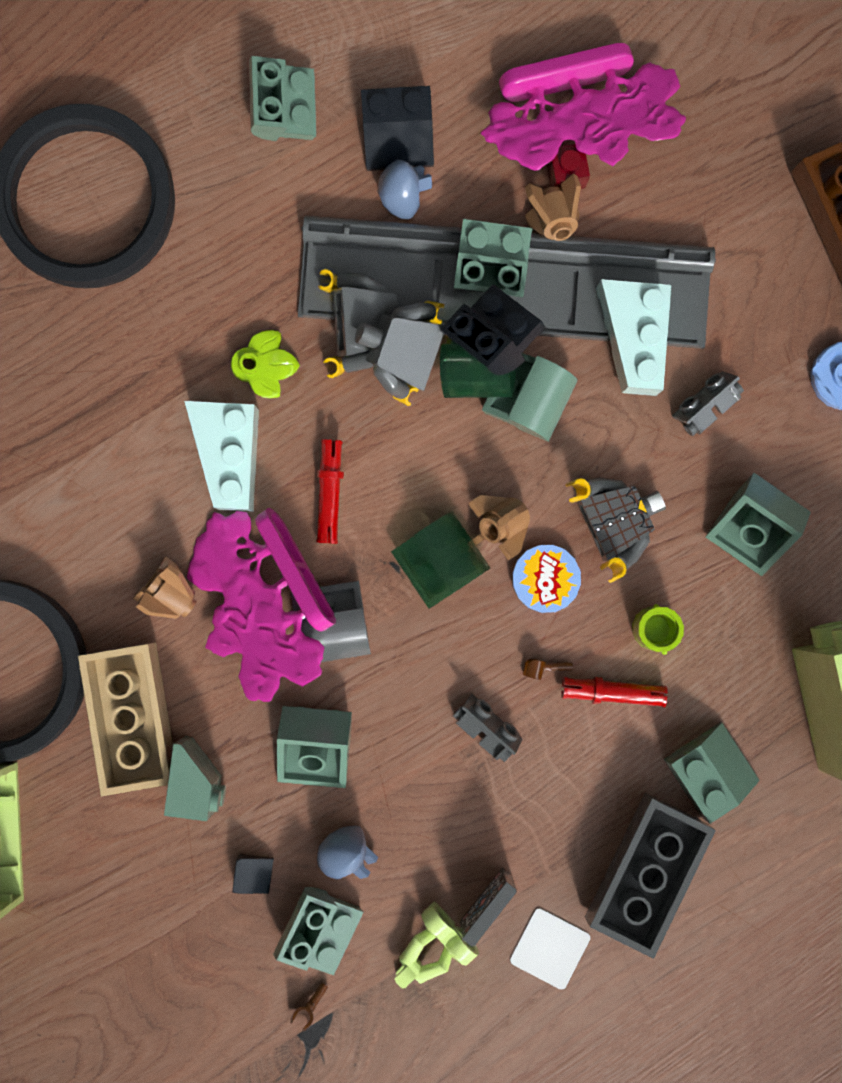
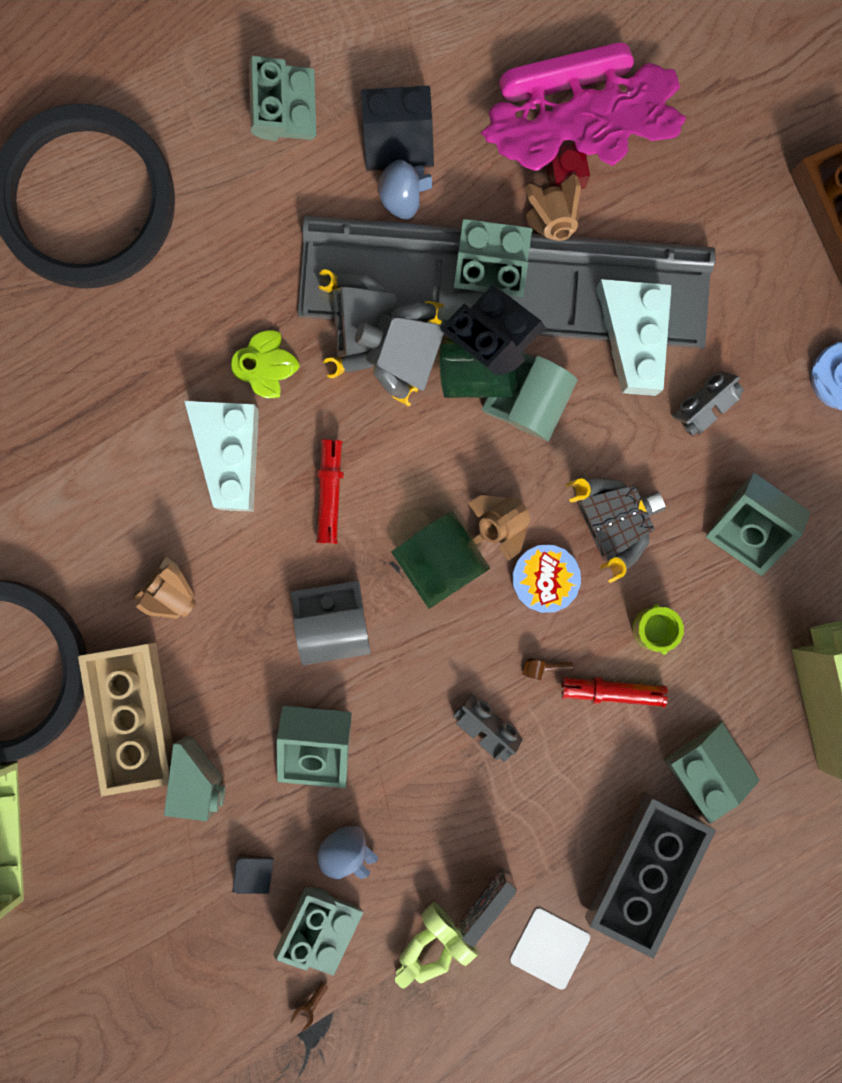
(252, 611): dark pink plant -> none

